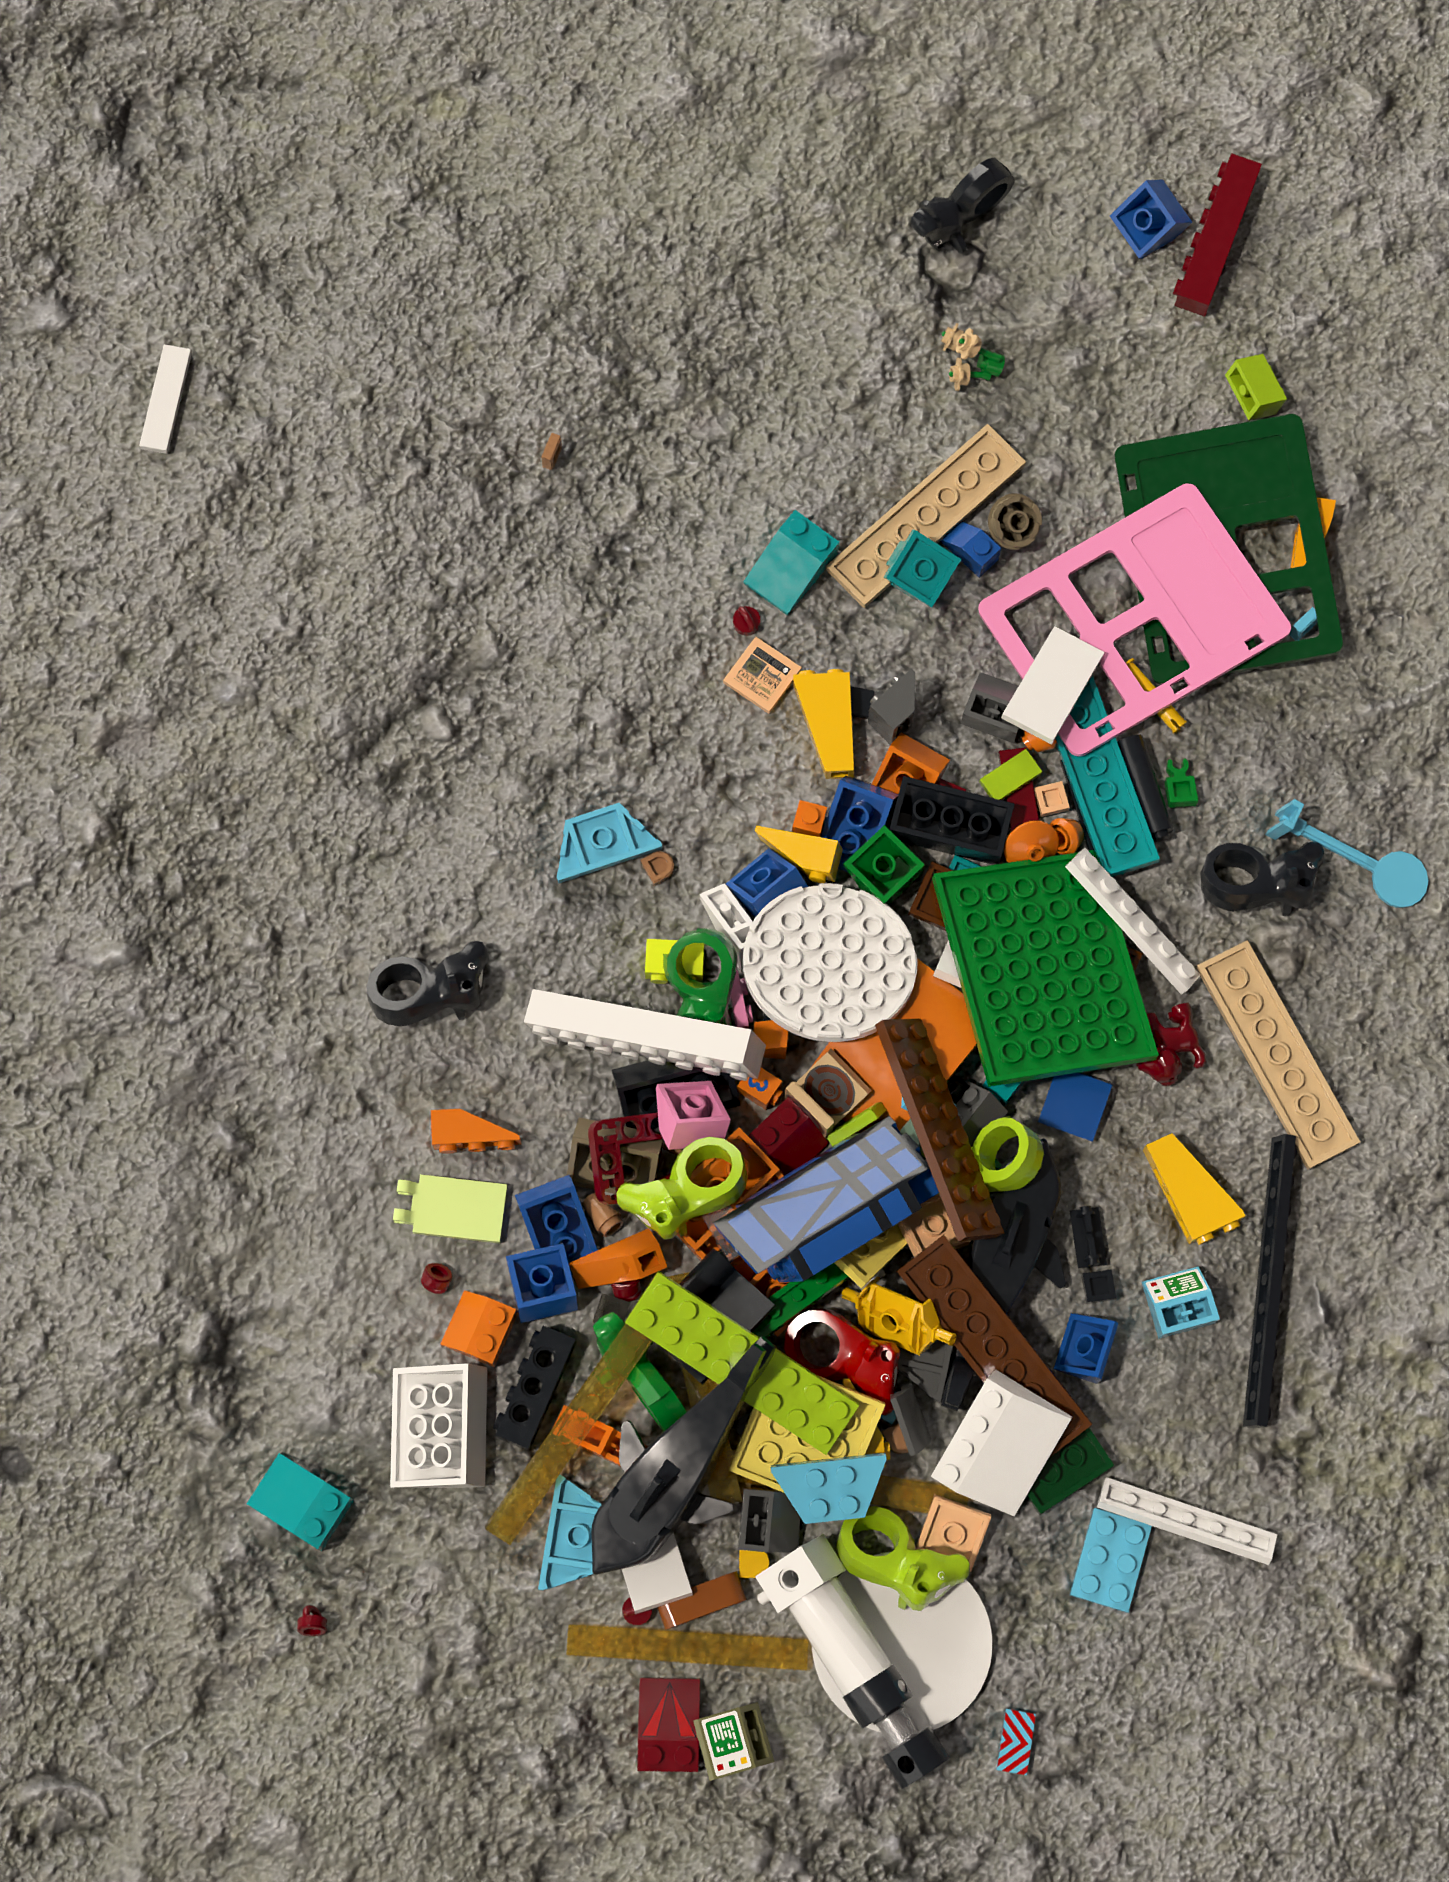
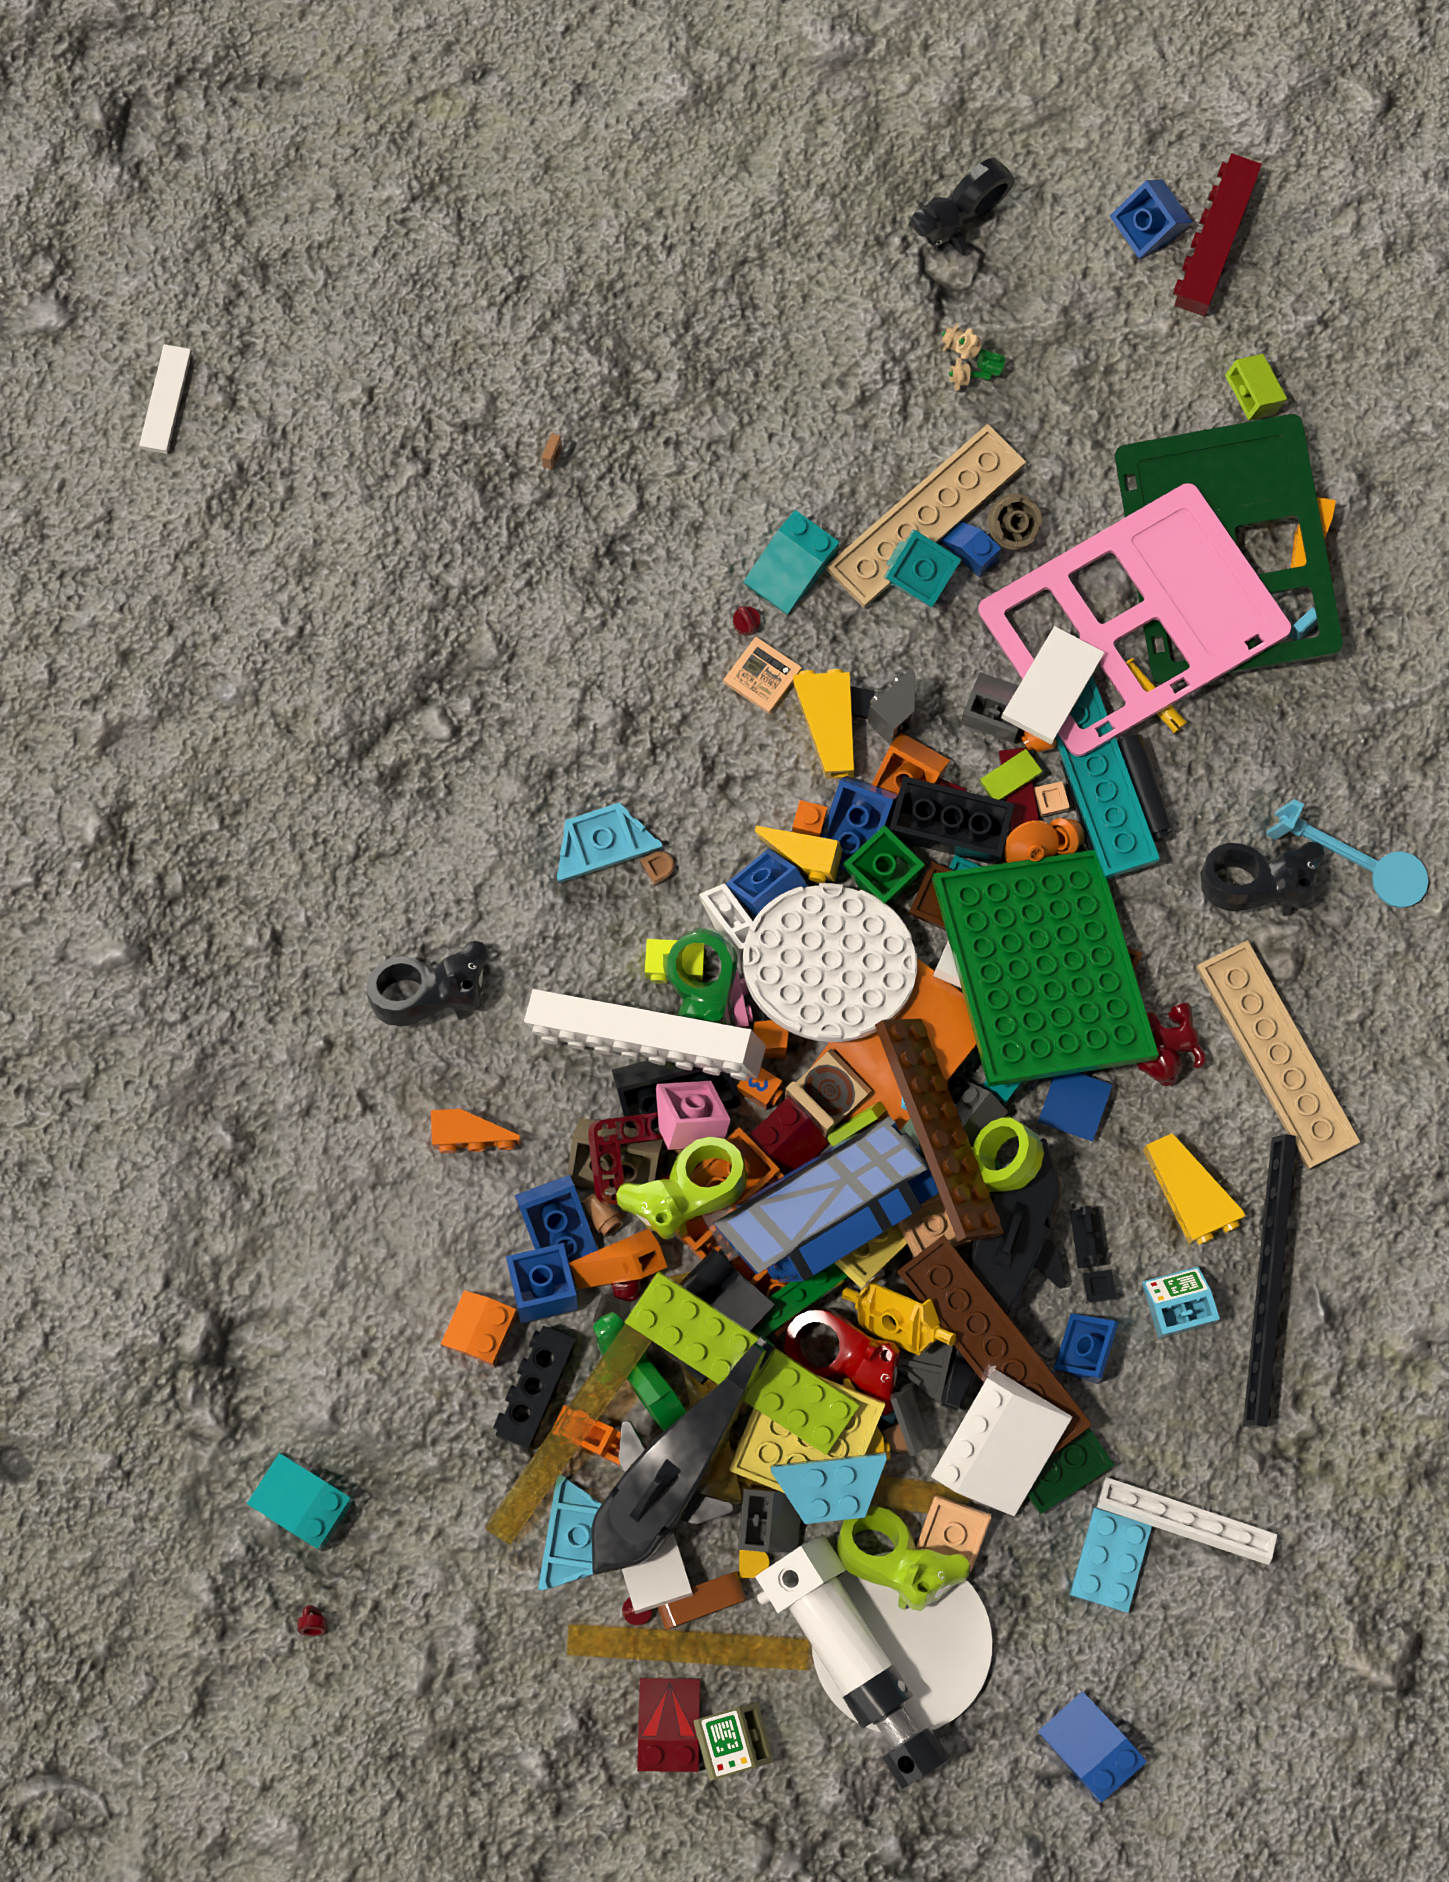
(436, 1278): dark red tile -> none
(439, 1426): white slope -> none
(454, 1208): yellowish green tile -> none
(1015, 1742): tile -> none
(1091, 1747): none -> slope
(1133, 921): white plate -> none
(1180, 788): green plate -> none

